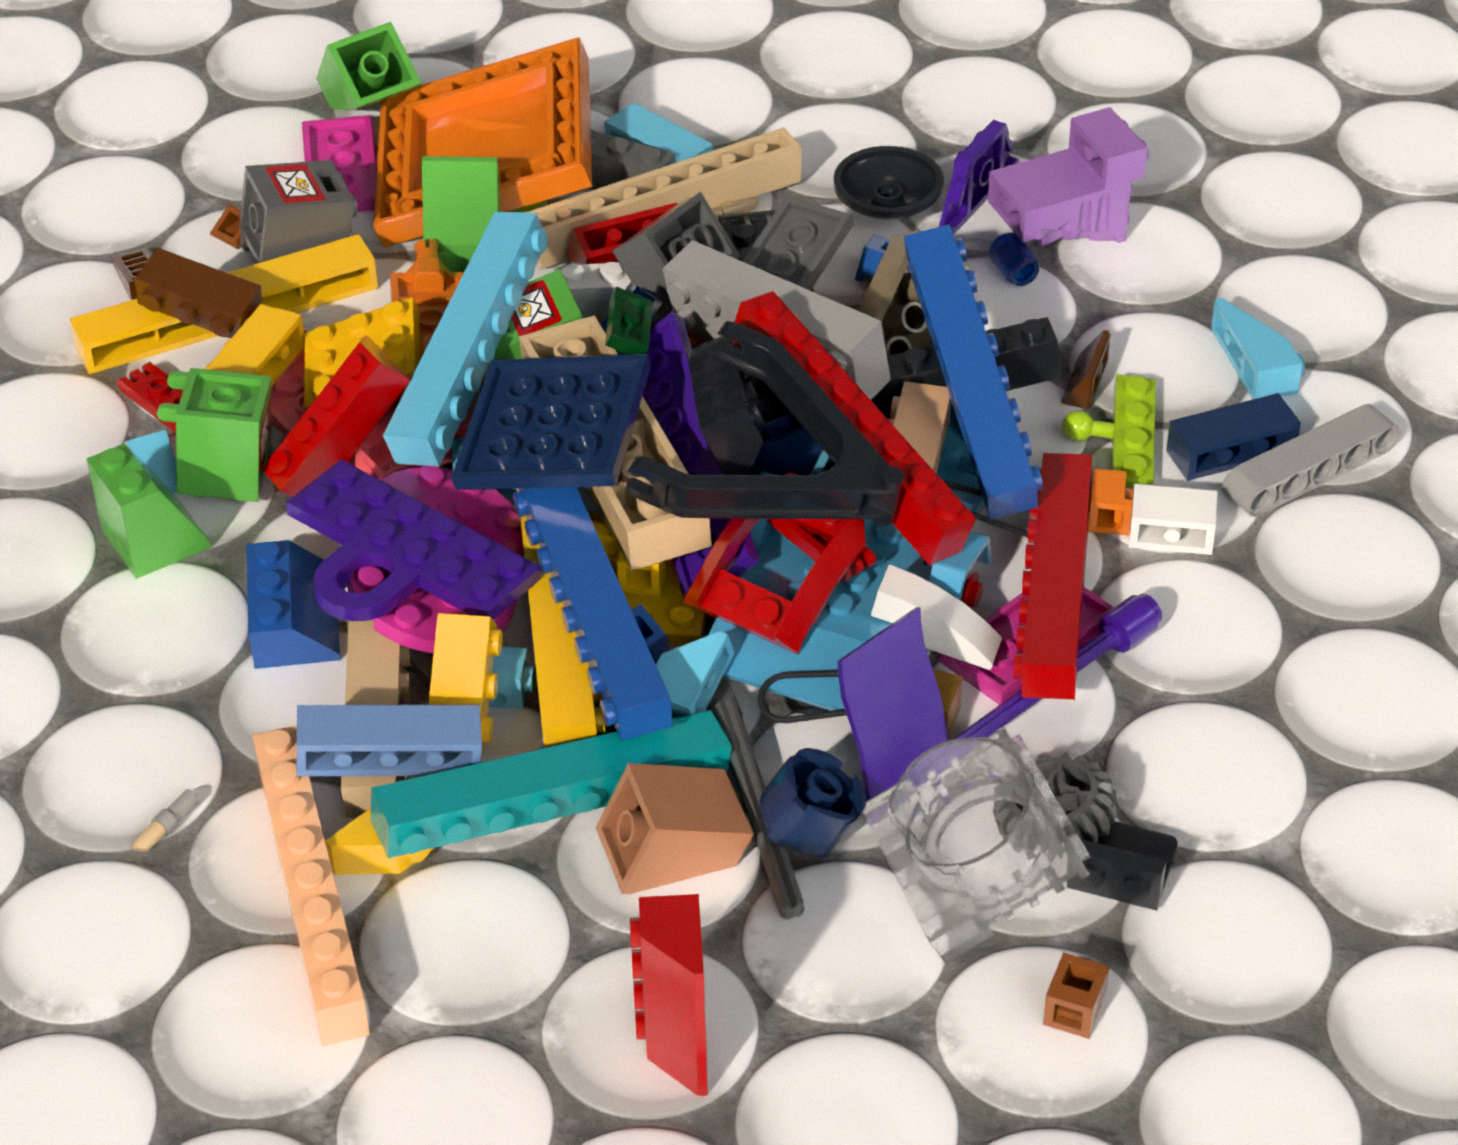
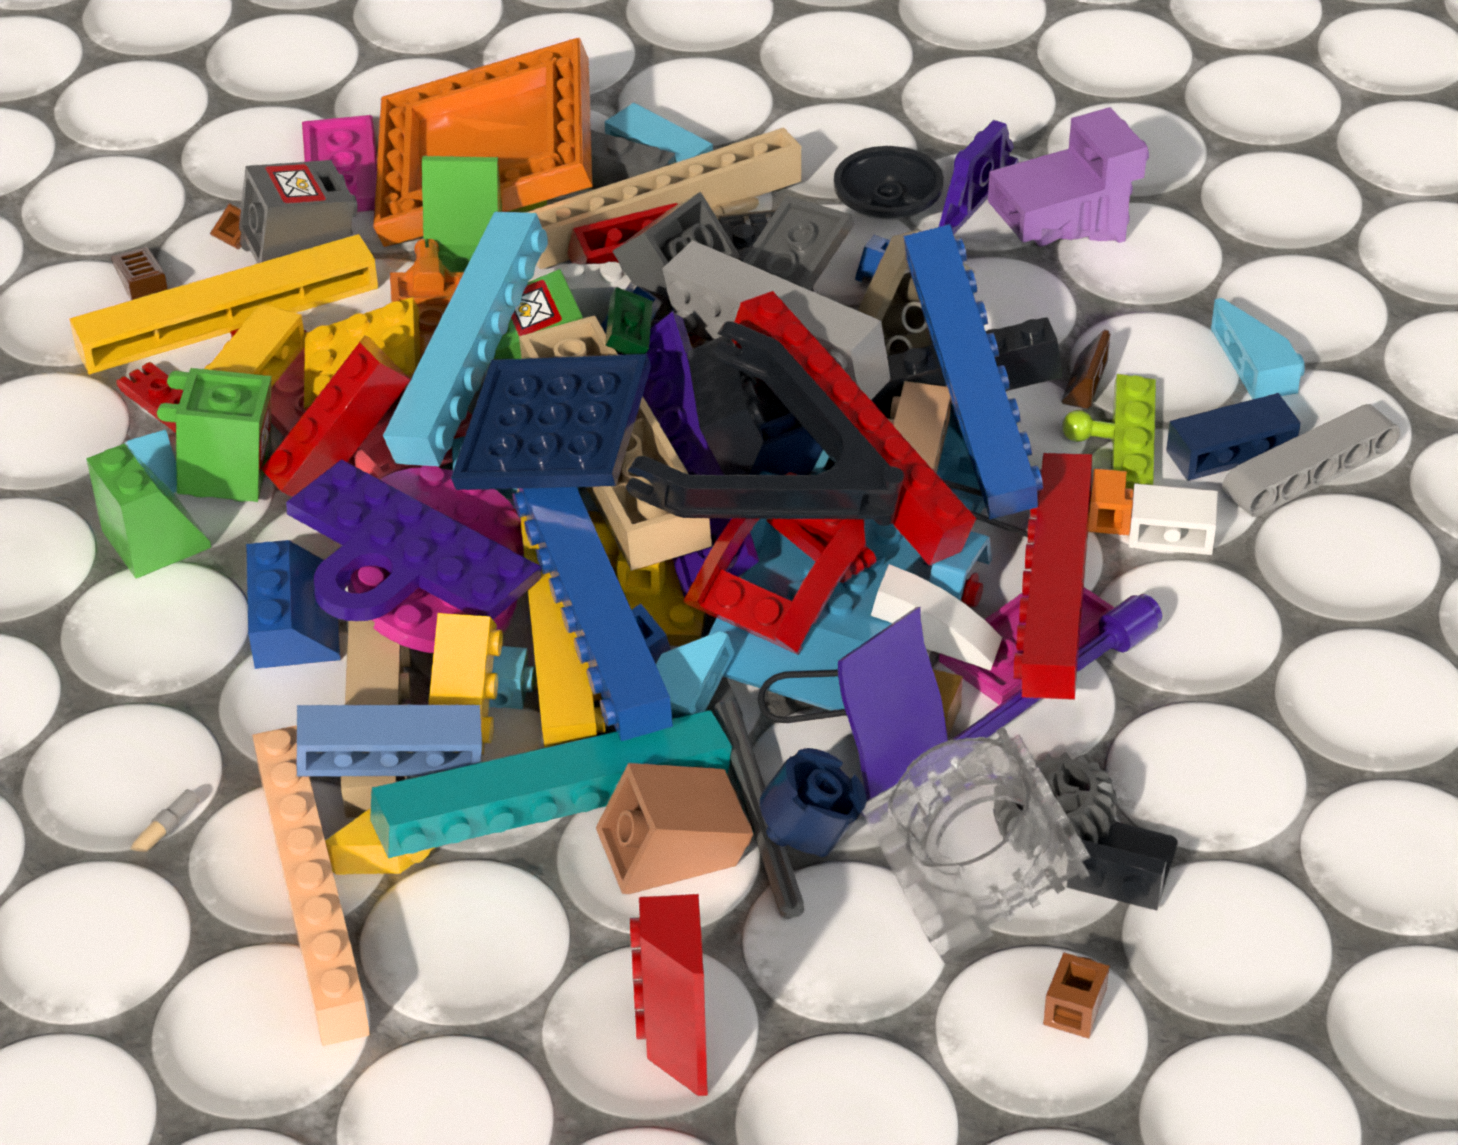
(196, 293): reddish brown brick -> none
(366, 69): bright green slope -> none
(1014, 259): clear blue brick -> none

